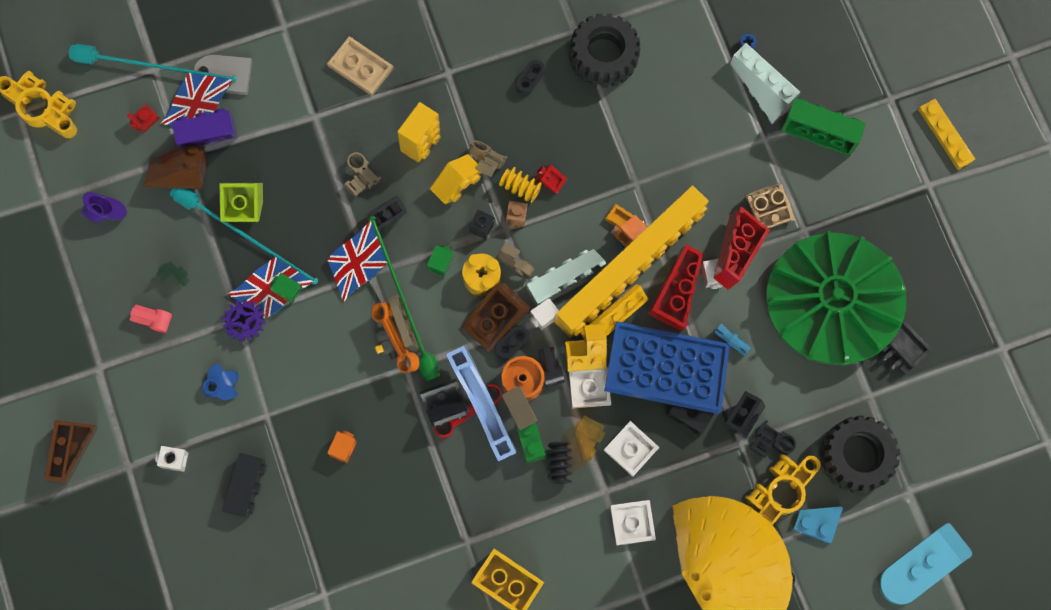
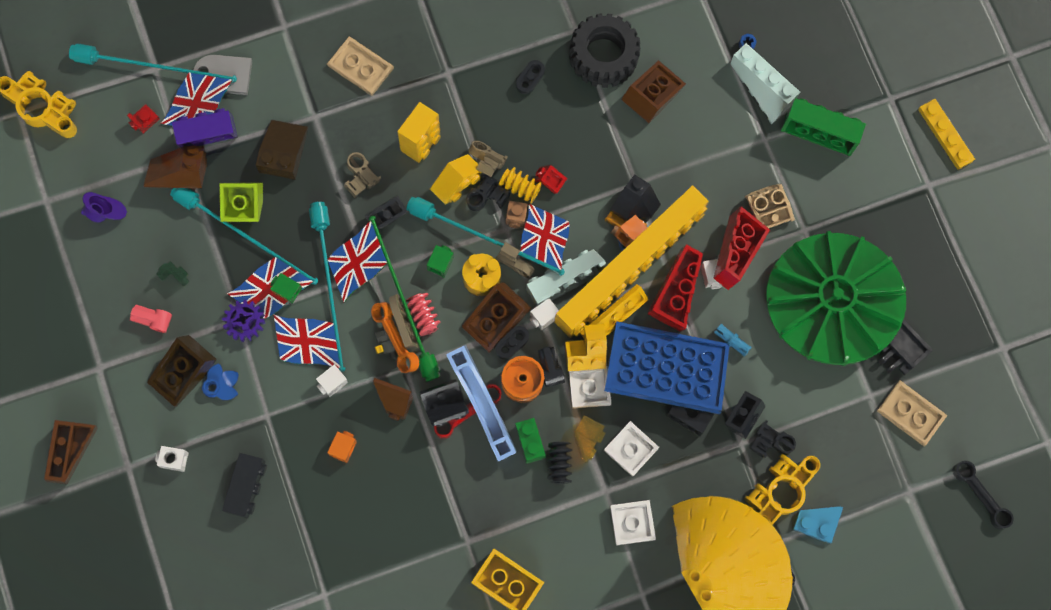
(181, 369): none -> dark brown slope
(282, 149): none -> dark brown slope
(312, 339): none -> flag
(331, 381): none -> white brick
(394, 399): none -> reddish brown slope
(422, 314): none -> coral piece
(482, 224): black brick -> none
(489, 190): none -> black piece
(519, 408): dark tan slope -> none
(541, 240): none -> flag
(636, 199): none -> black slope
(653, 91): none -> reddish brown slope
(879, 439): black tyre -> none
(911, 413): none -> tan tile
(924, 565): medium azure piece -> none
(983, 495): none -> black piece

